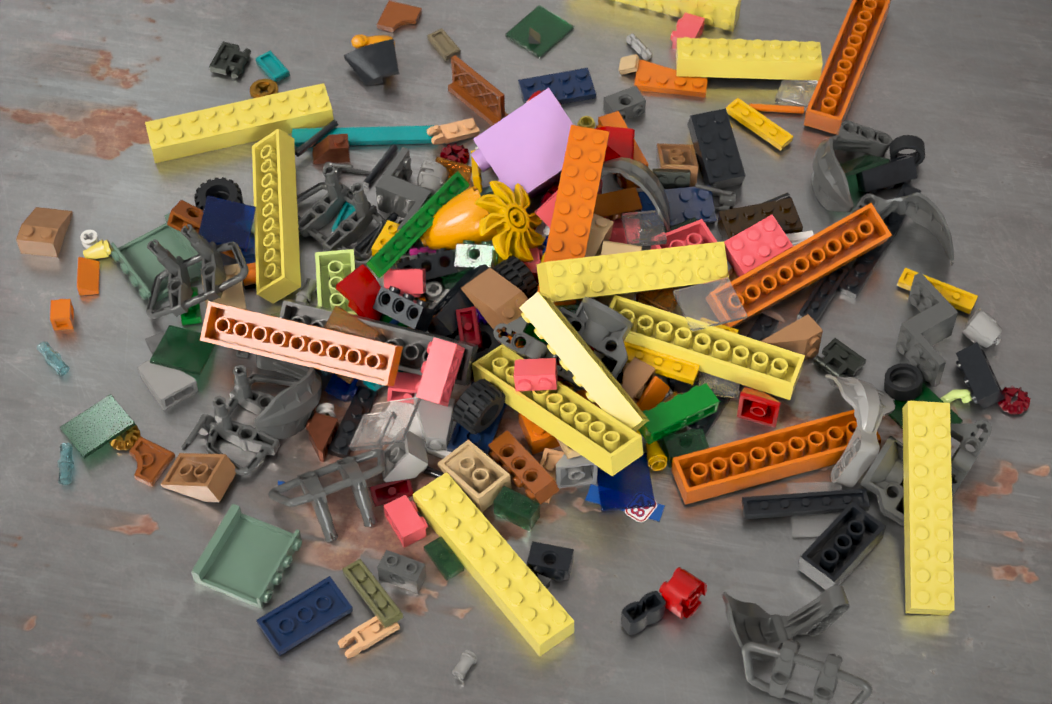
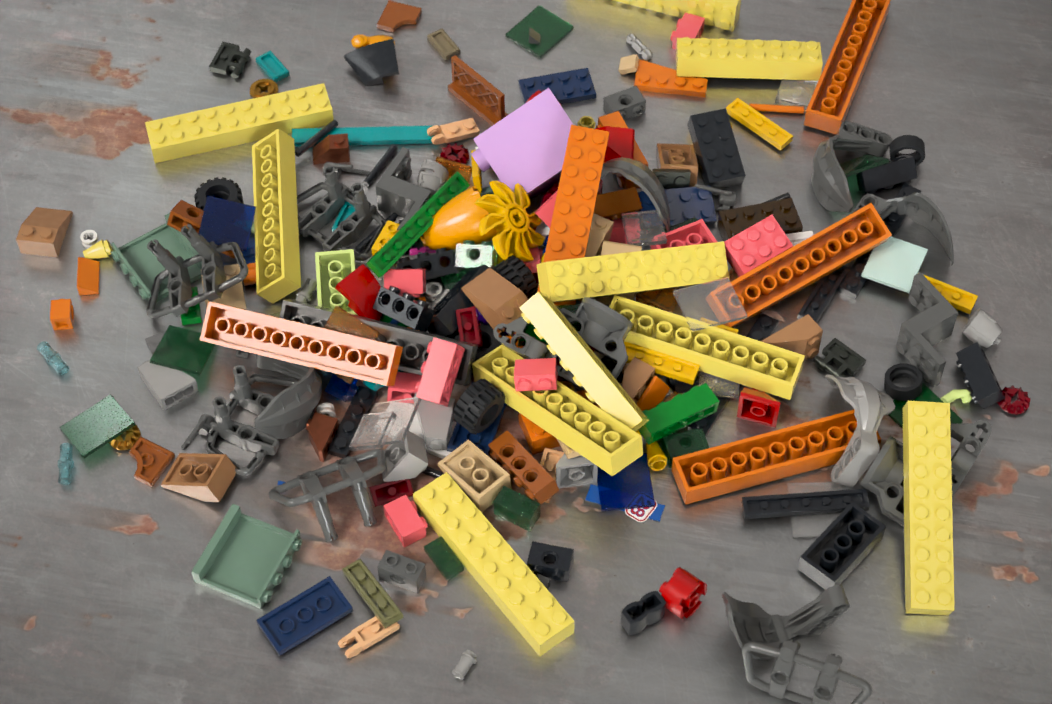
(895, 263): none -> light aqua piece

